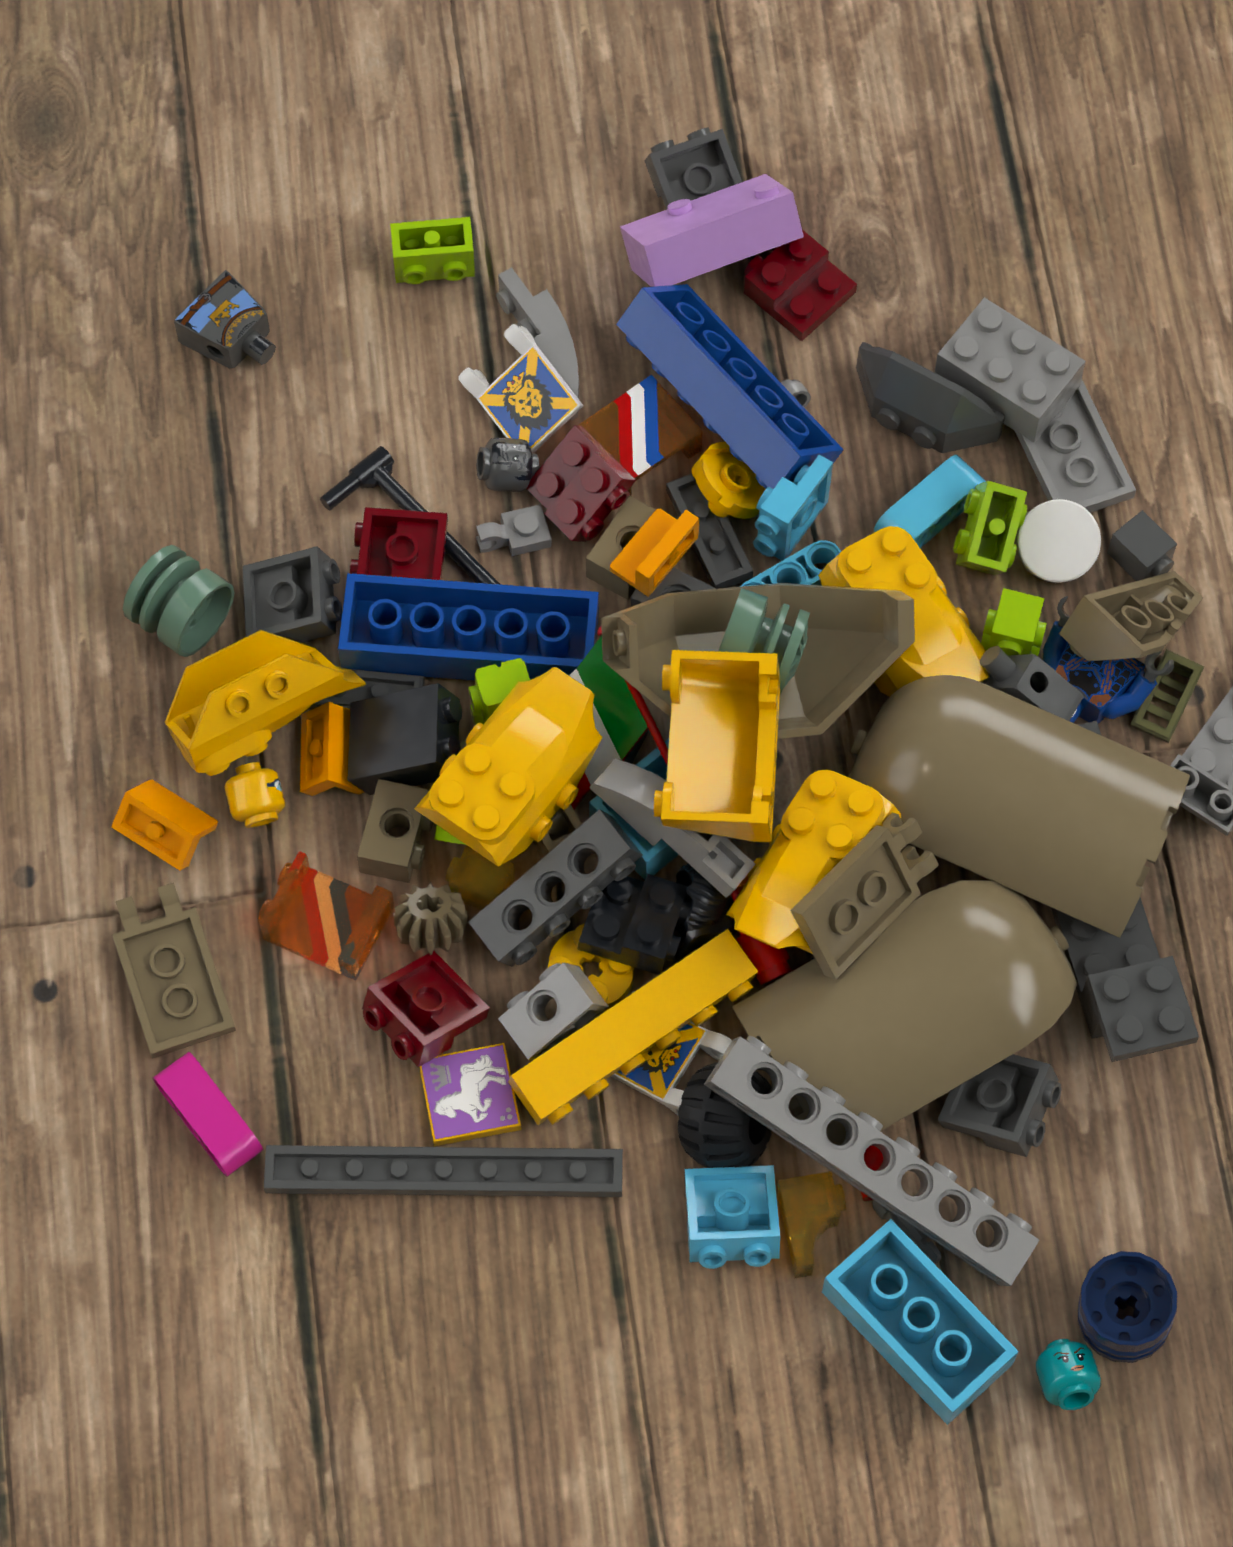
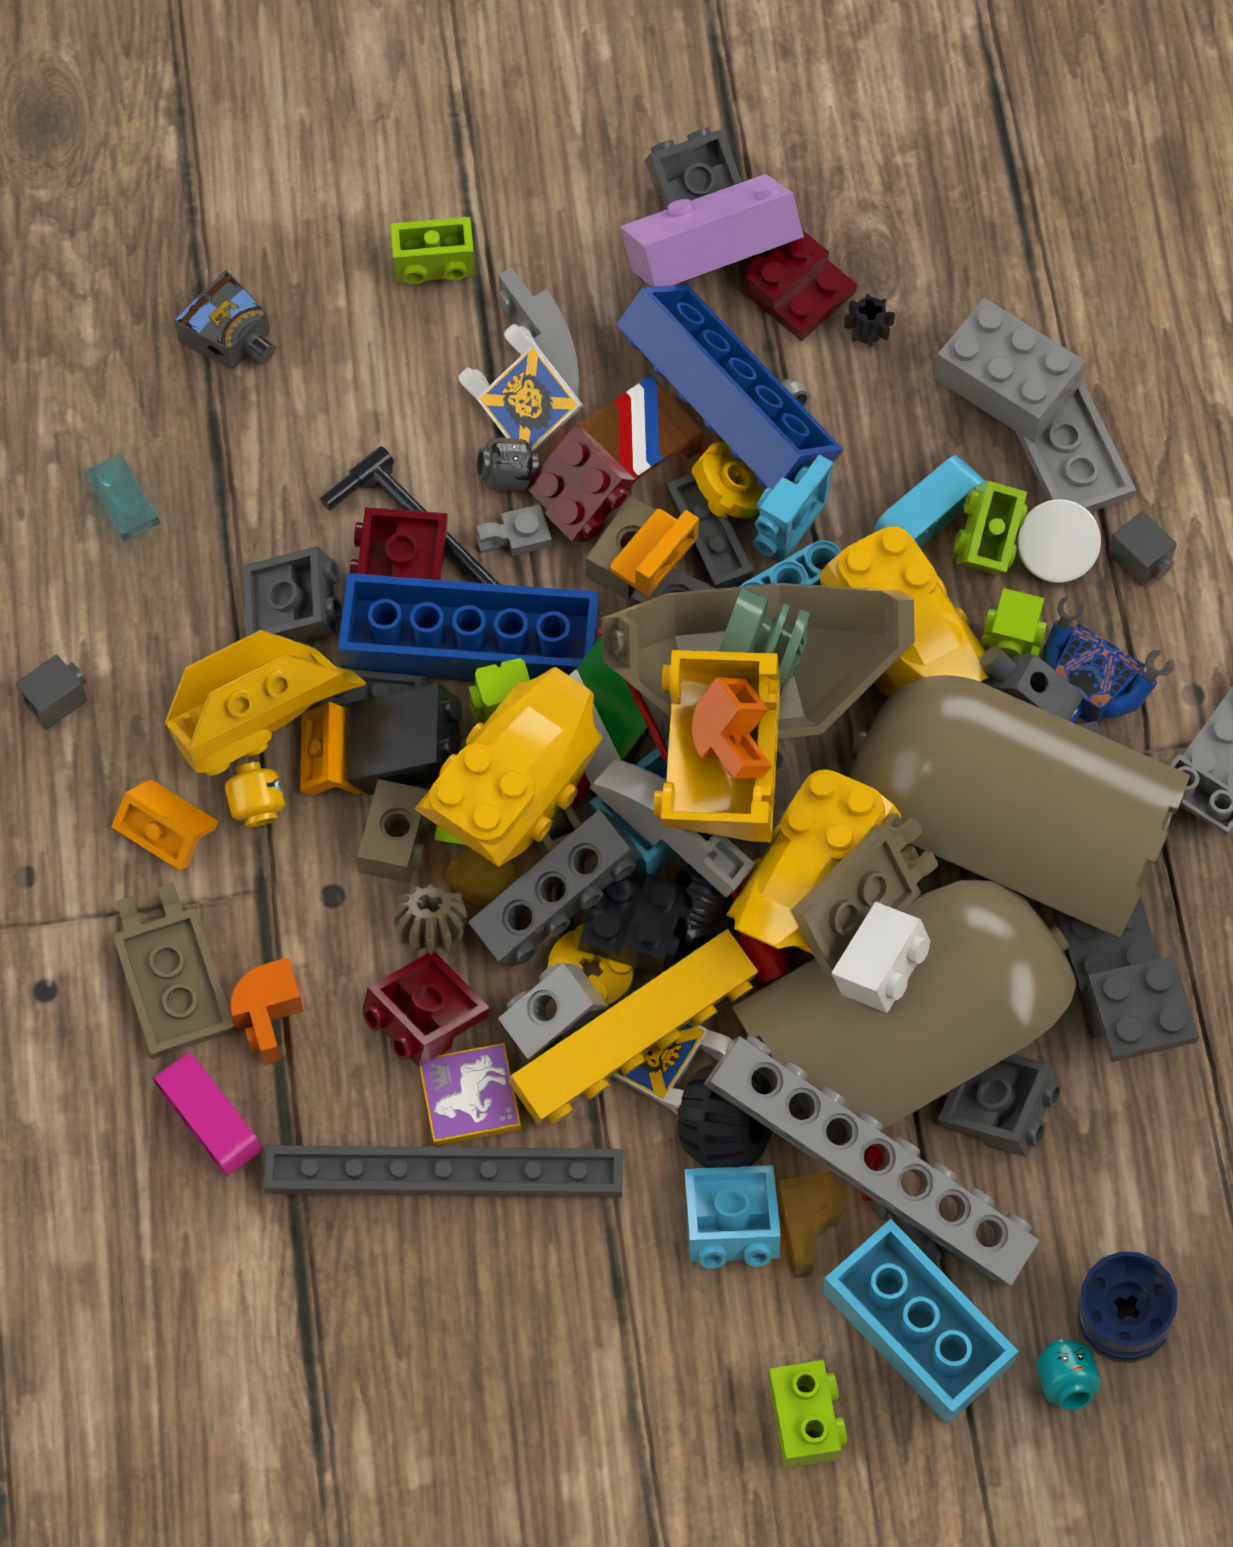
(53, 690): none -> dark grey brick
(122, 497): none -> clear light blue plate
(178, 600): sand green wheel -> none
(261, 997): none -> orange brick
(324, 918): clear orange panel -> none
(723, 727): none -> orange brick
(806, 1413): none -> lime brick
(869, 320): none -> black gear
(881, 957): none -> white brick
(924, 403): dark grey wedge -> none
(1130, 618): dark tan wedge -> none
(1182, 667): olive slope -> none

